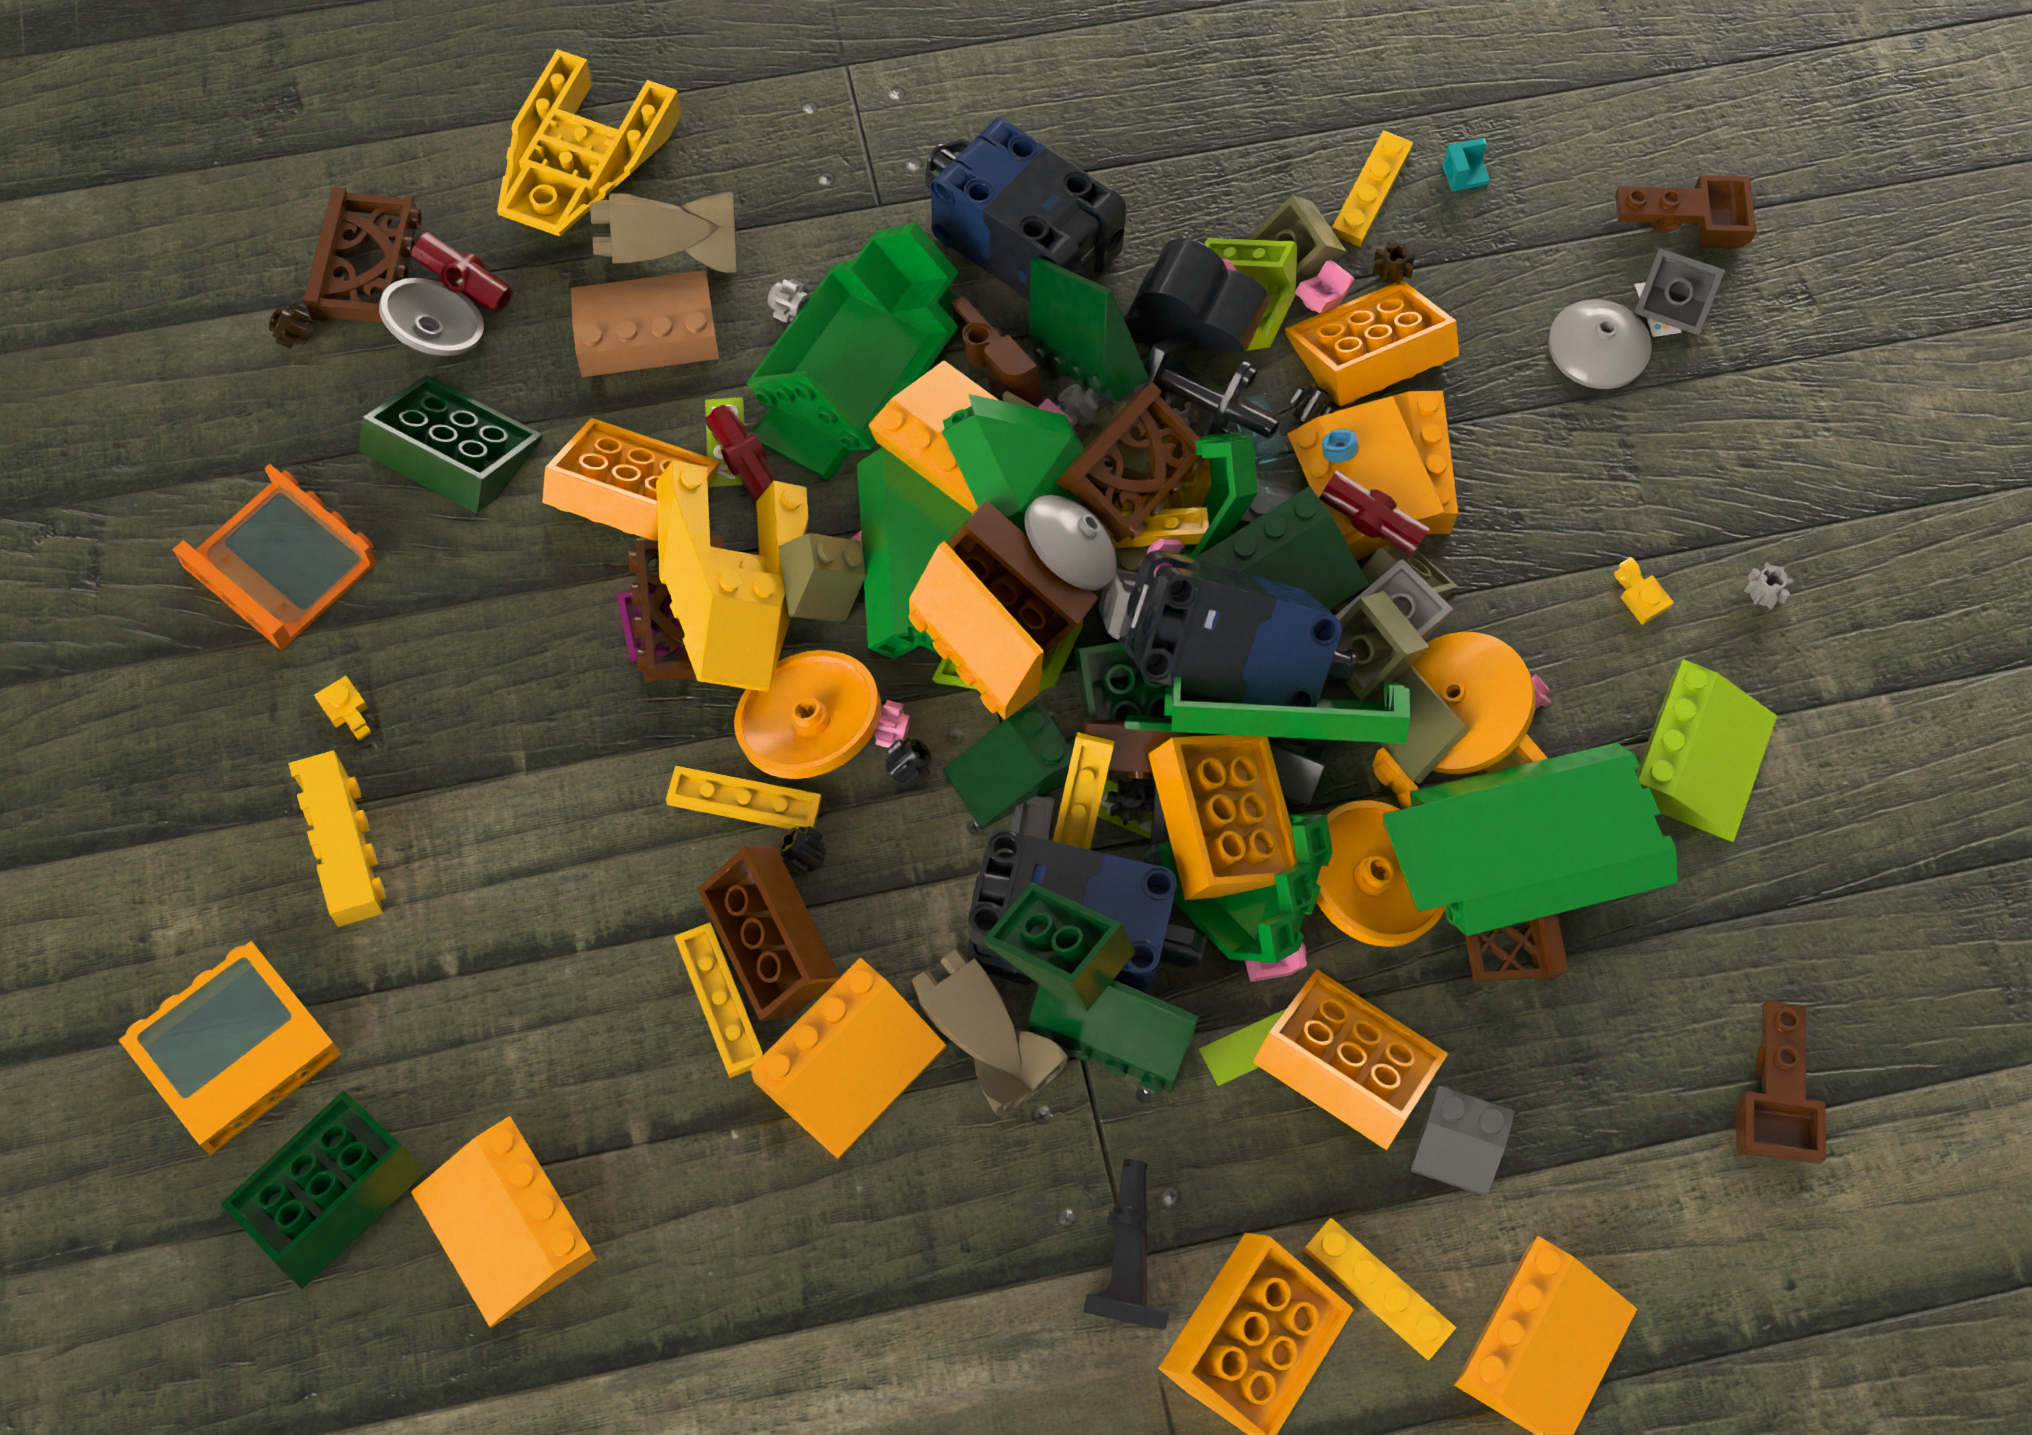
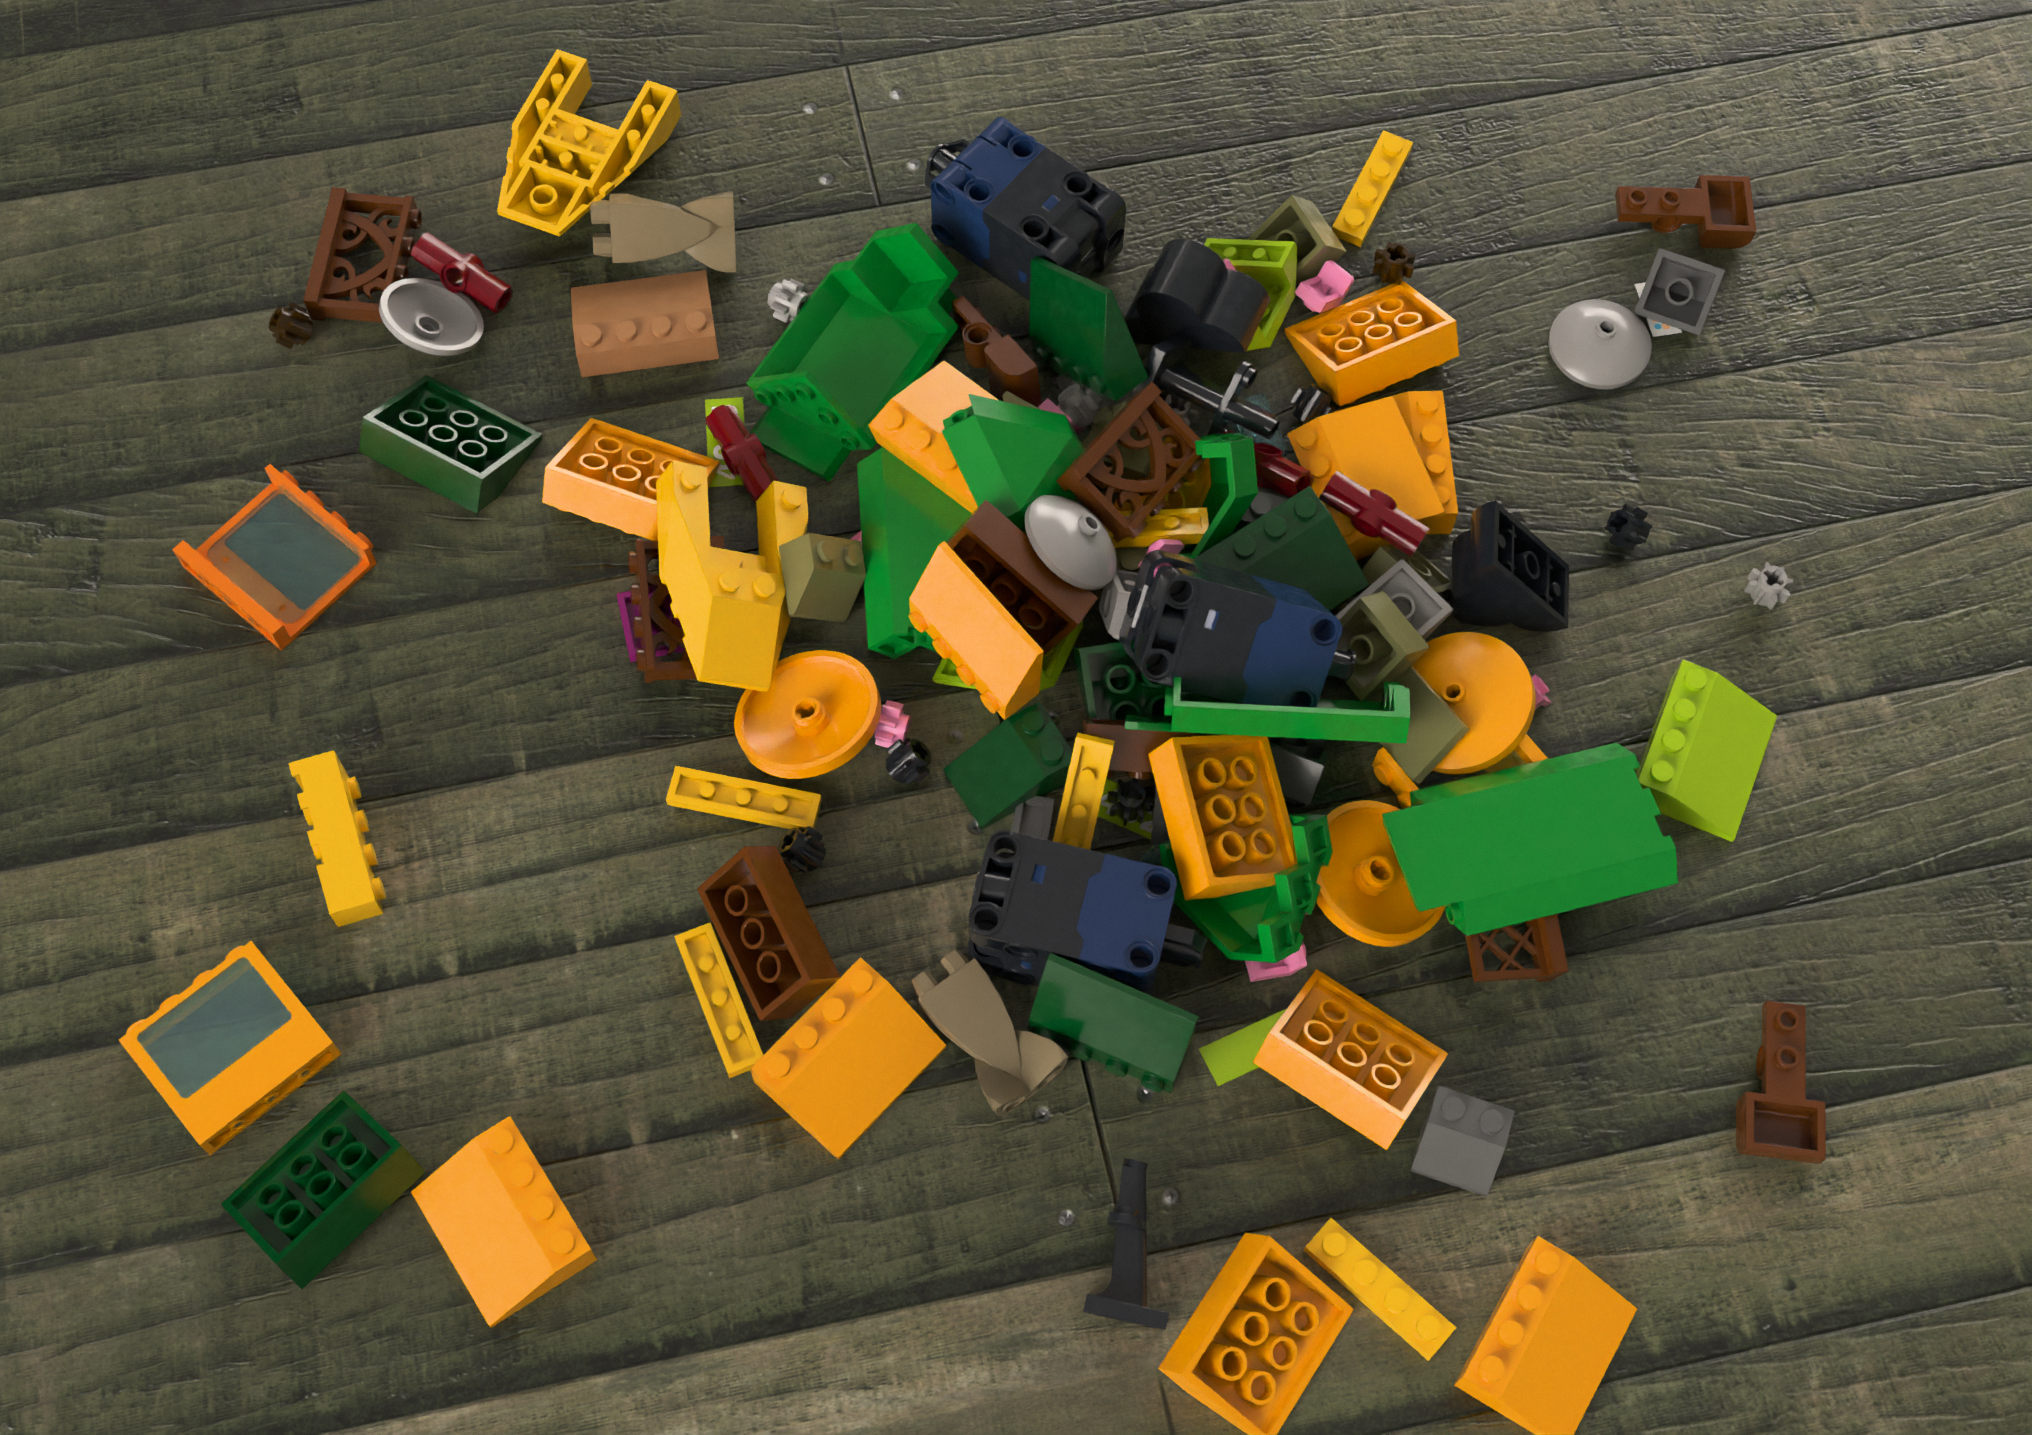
(344, 704): yellow plate -> none
(1061, 945): dark green slope -> none
(1278, 472): none -> dark red piece
(1340, 445): dark azure tile -> none
(1465, 165): teal panel -> none
(1507, 575): none -> black brick
(1628, 527): none -> black gear
(1642, 596): yellow plate -> none

